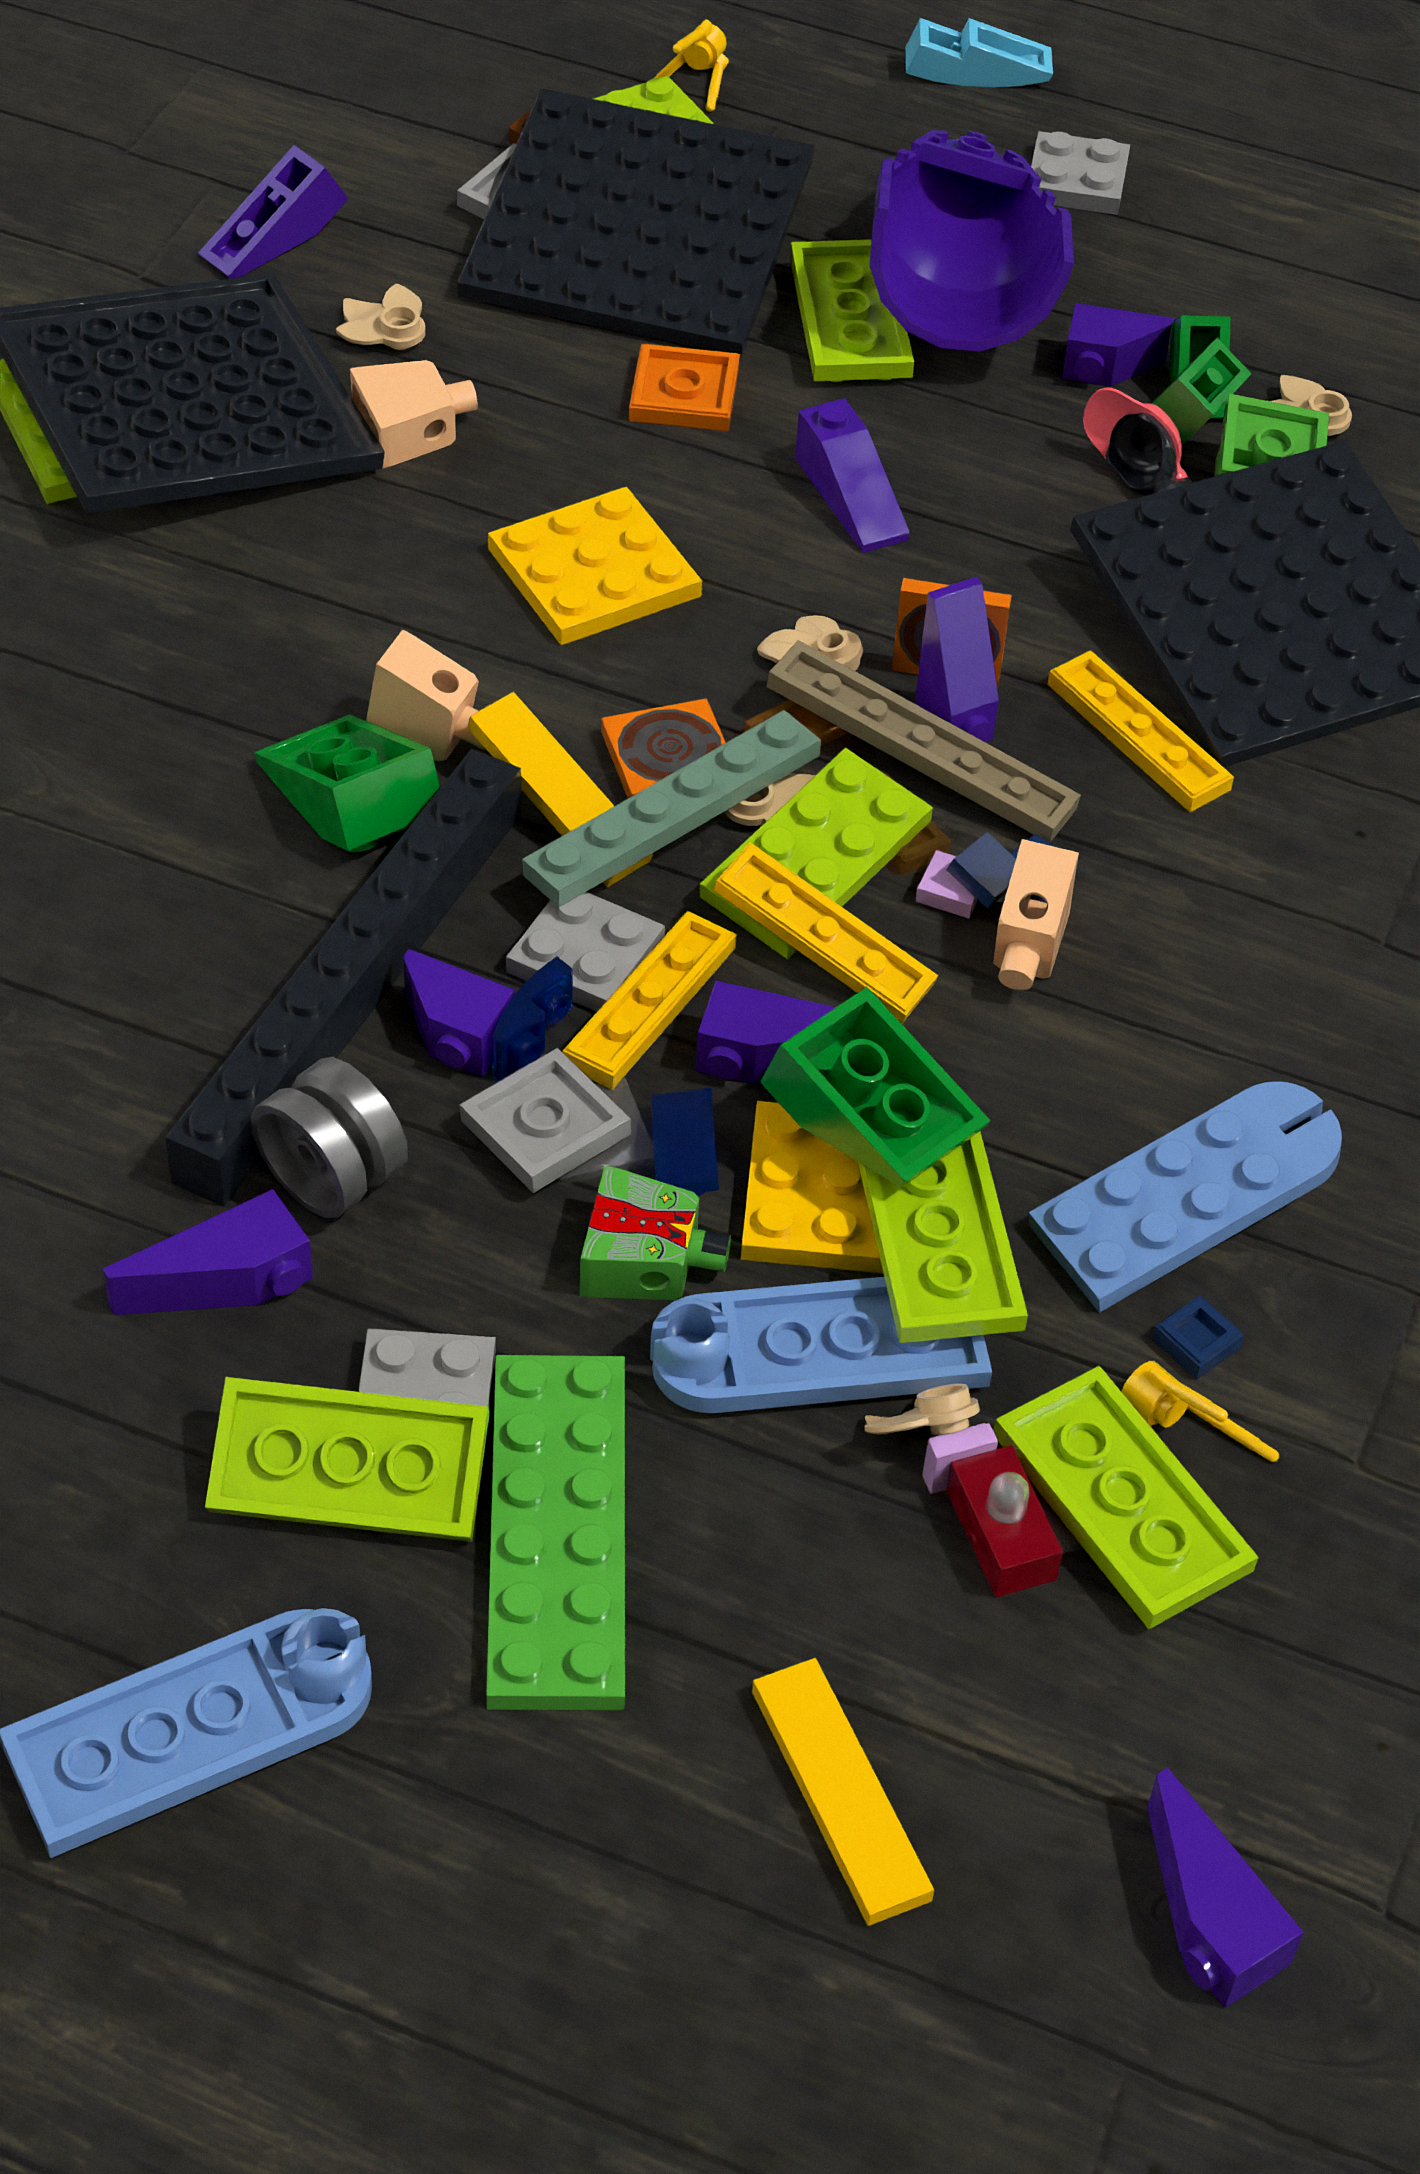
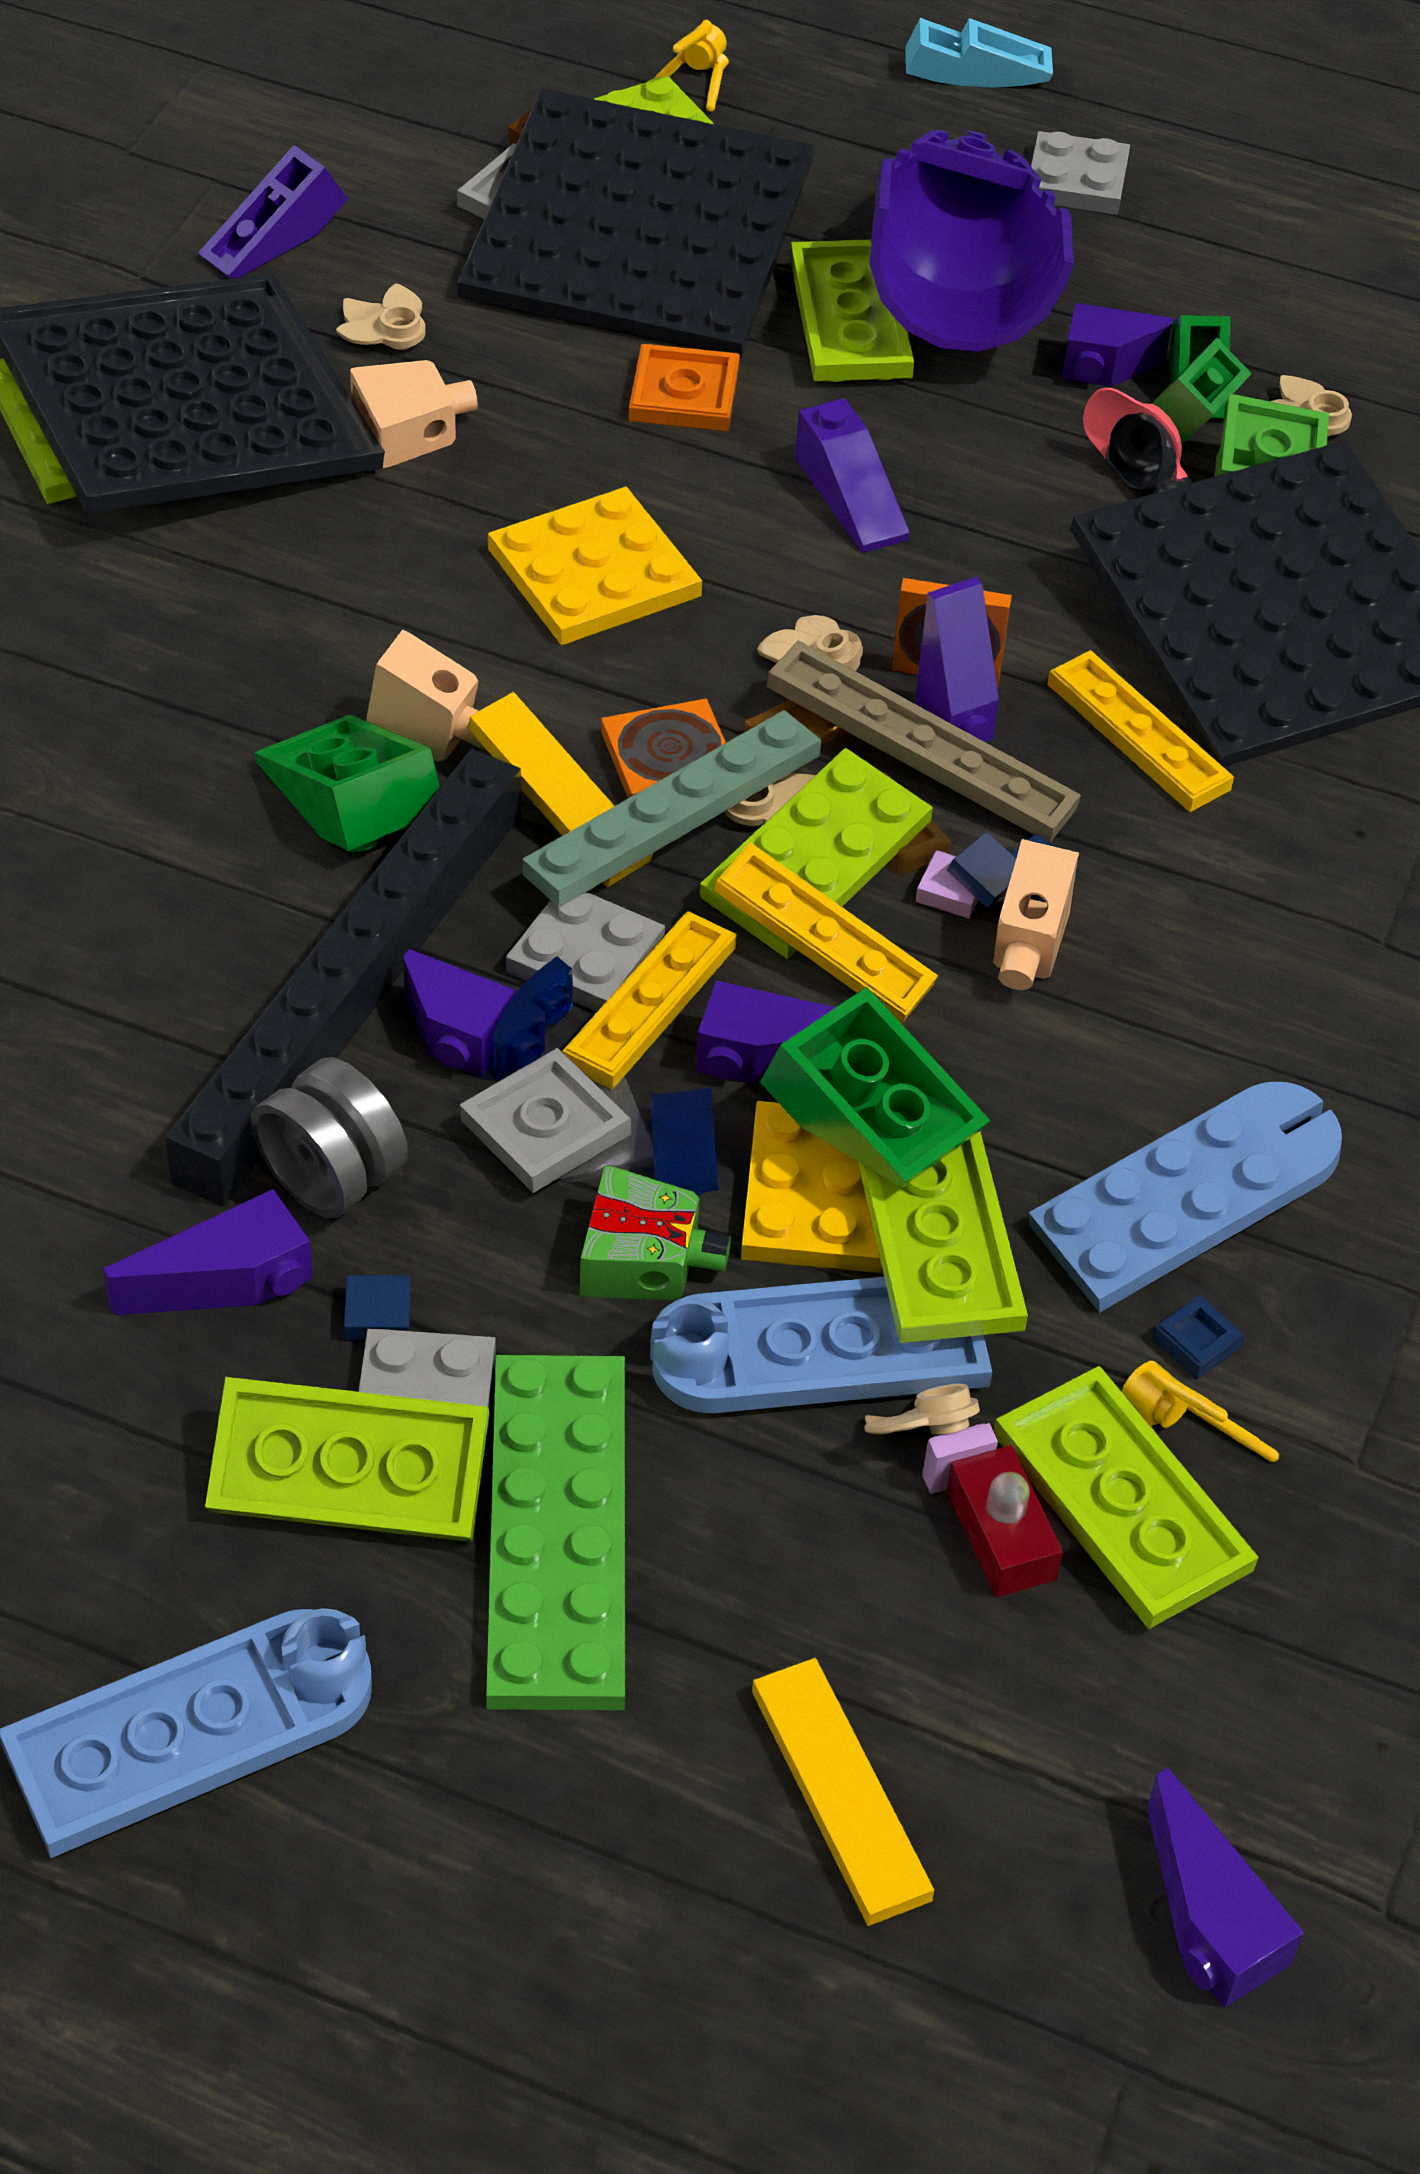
(376, 1304): none -> dark blue tile

